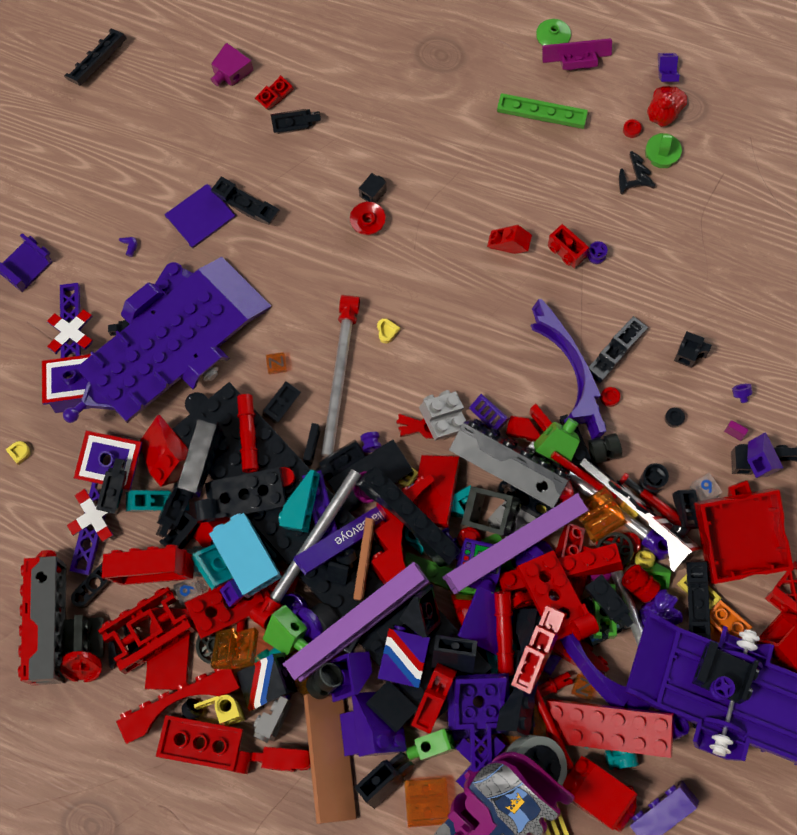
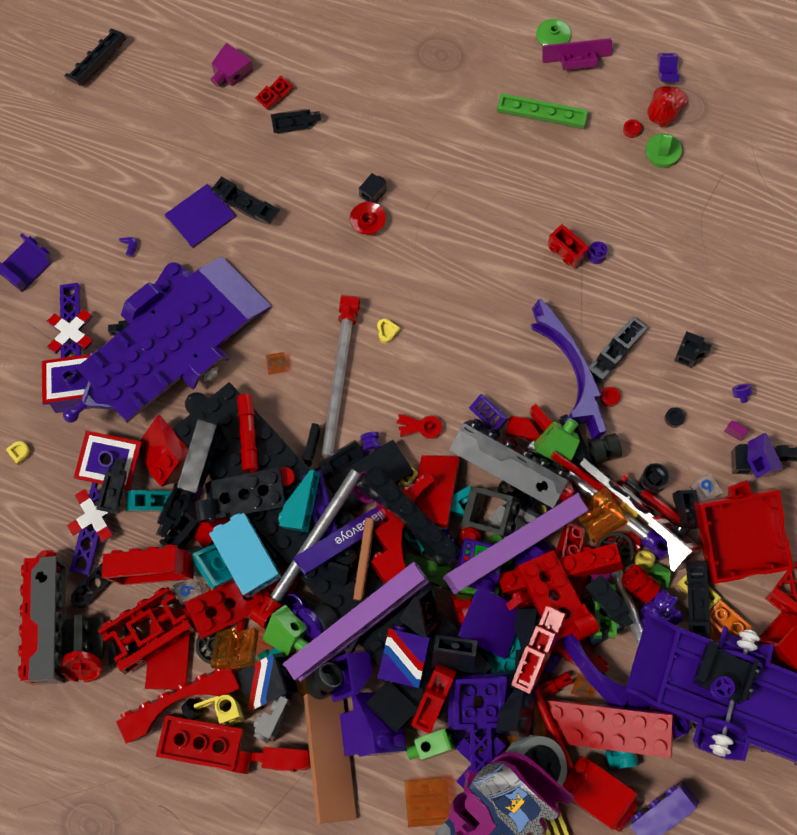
(231, 593): dark purple tile -> none
(281, 402): black hinge -> none
(383, 780): black hinge -> none
(443, 414): light grey plate -> none
(504, 632): red piece -> none
(510, 239): red slope -> none
(640, 172): black piece -> none

